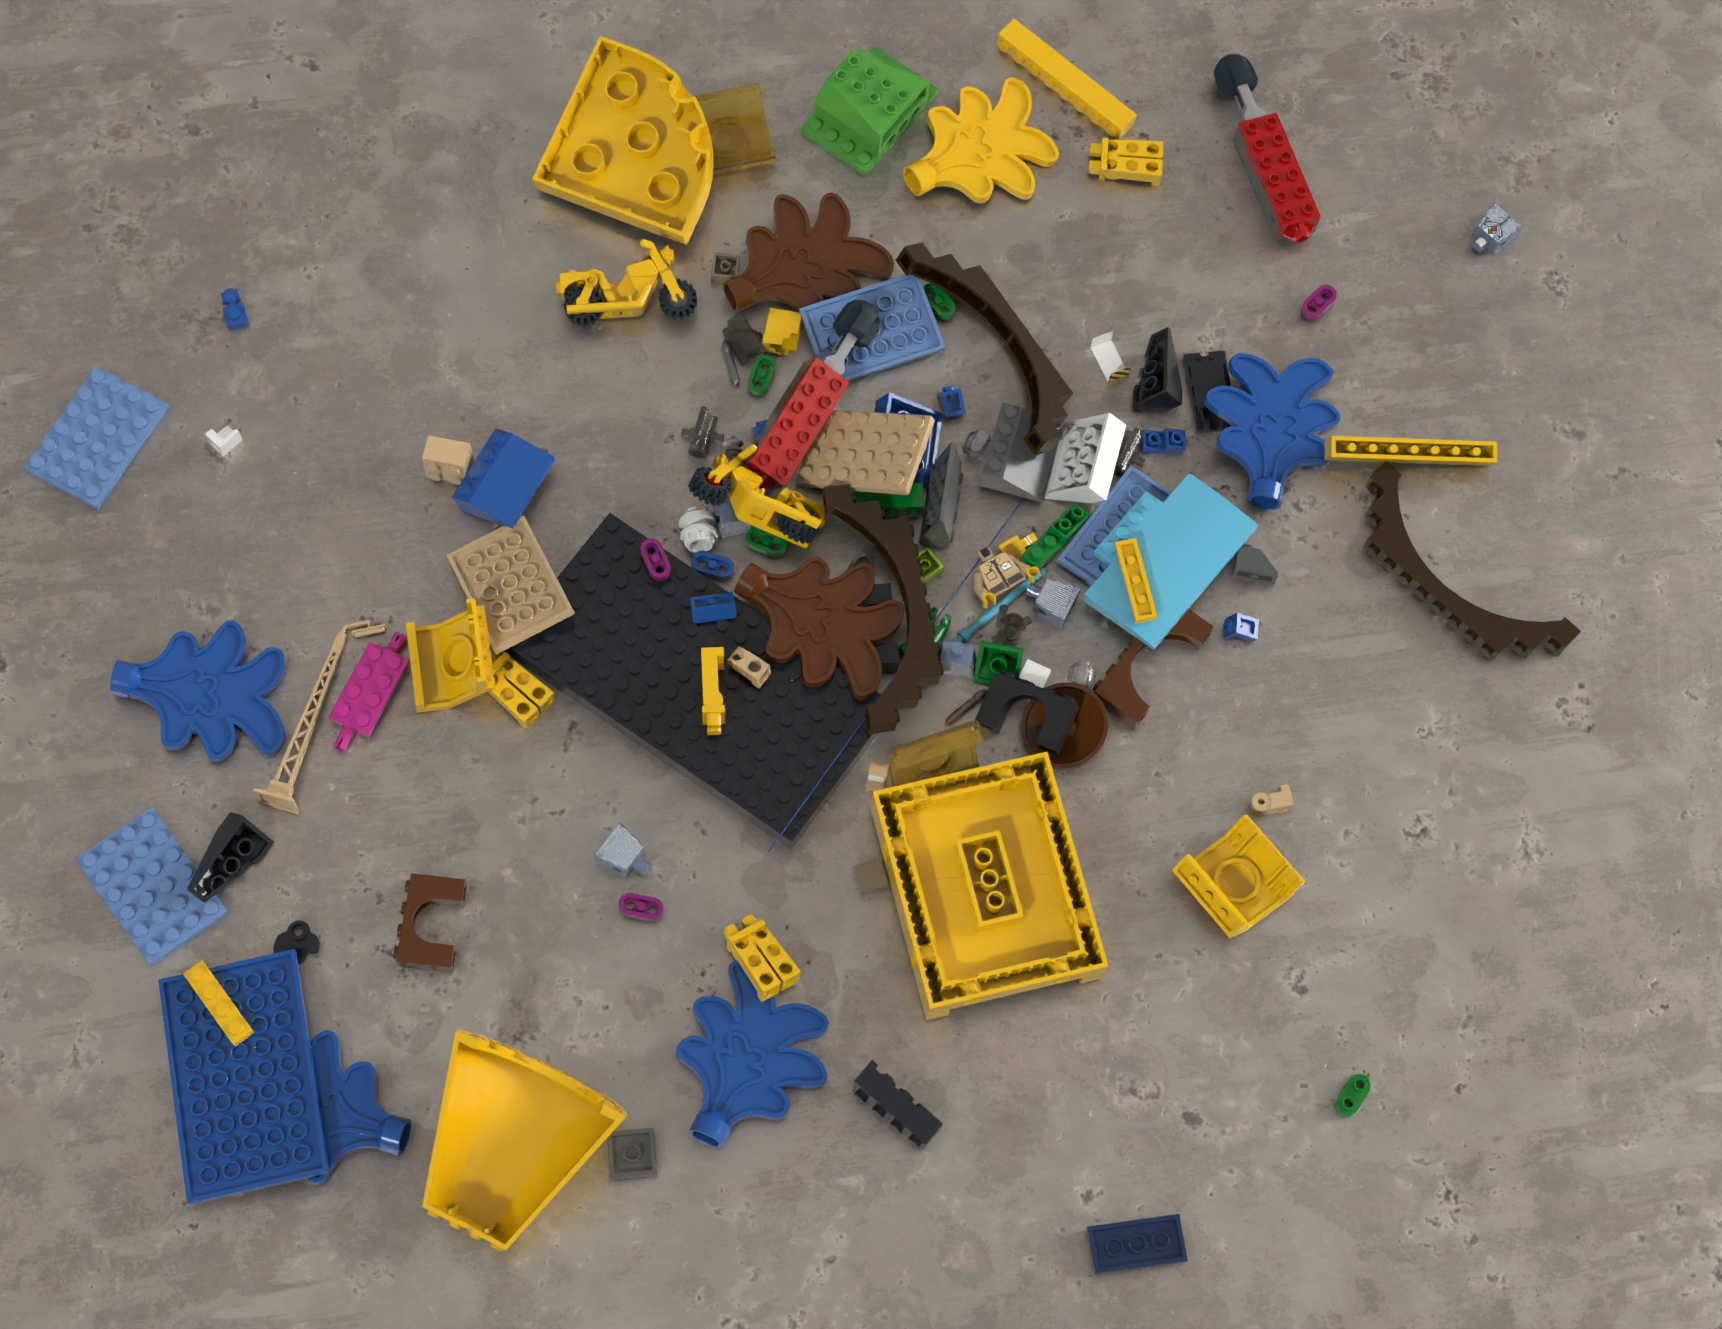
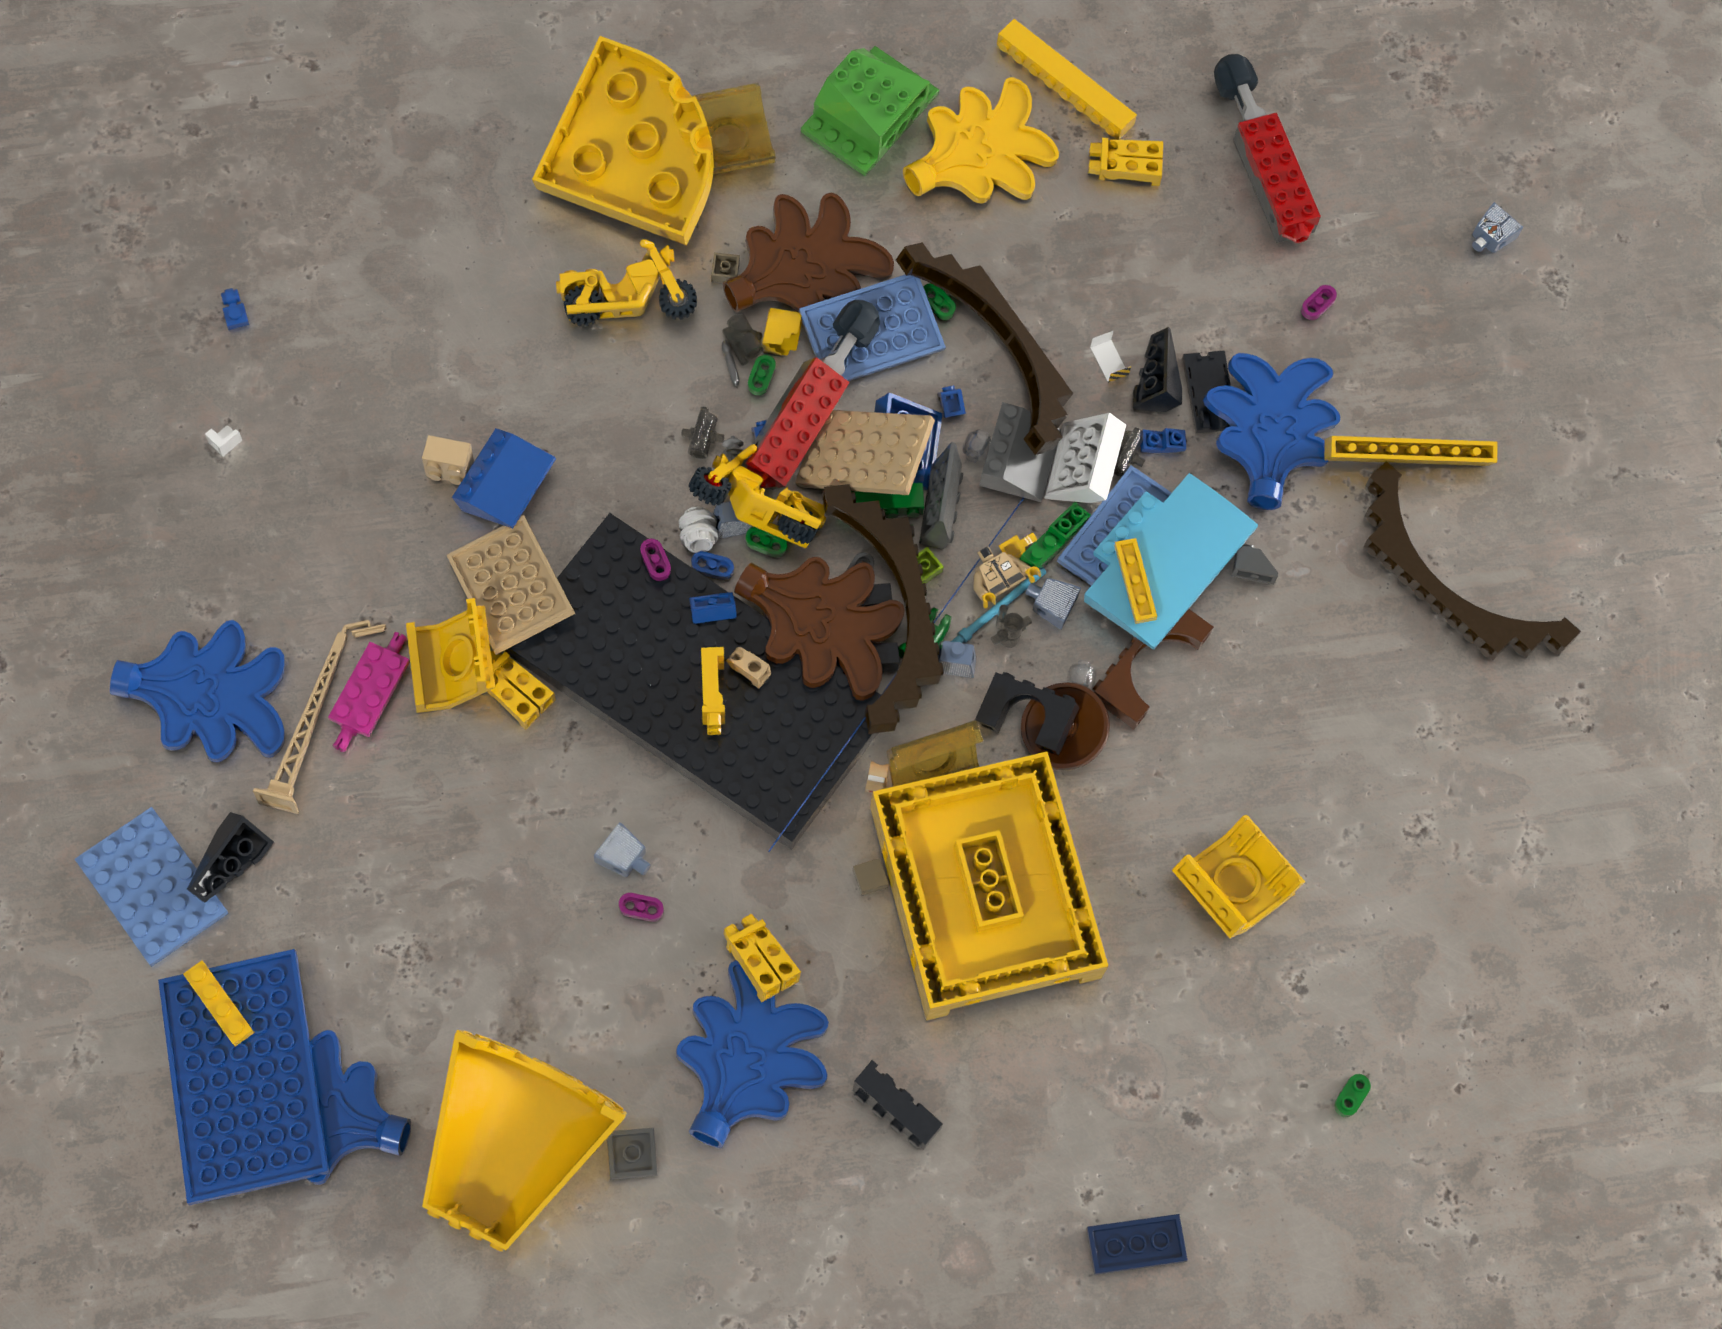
(96, 437): medium blue plate -> none
(302, 944): black plate -> none
(422, 893): reddish brown arch -> none
(977, 697): flat silver piece -> none
(997, 658): green slope -> none
(1035, 673): white panel -> none
(1241, 626): blue bracket -> none
(1272, 803): tan leg -> none

